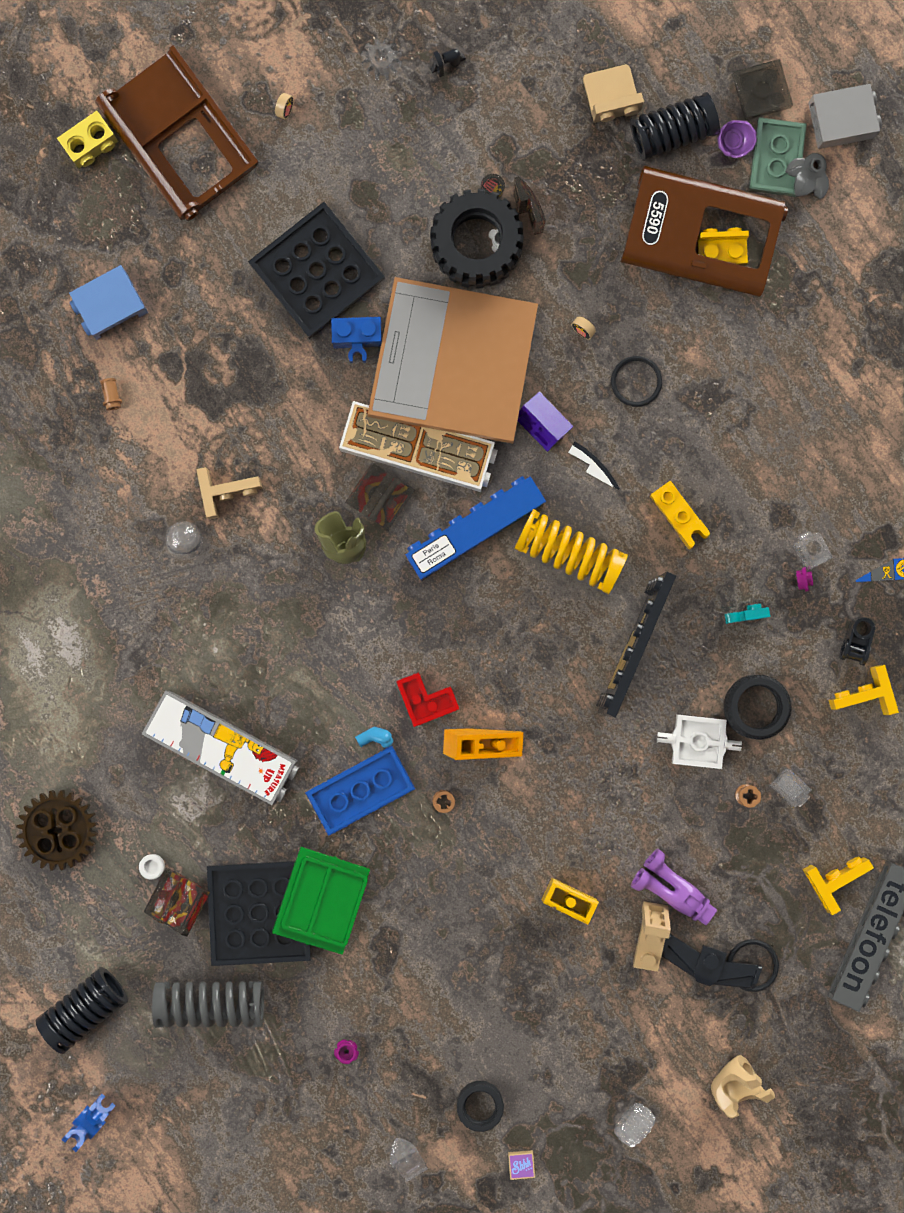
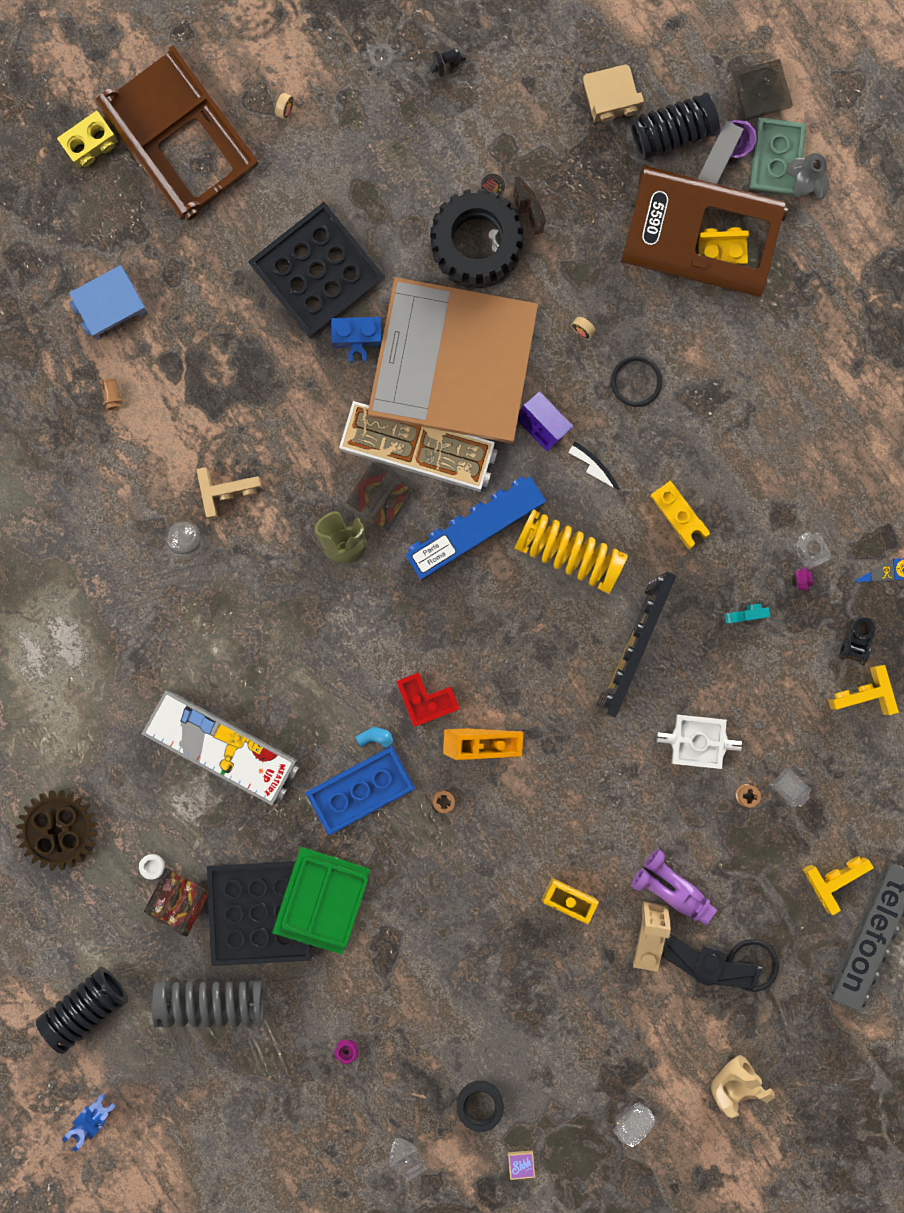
(721, 152): none -> light grey sticker
(783, 707): black tyre -> none
(844, 116): light grey brick -> none

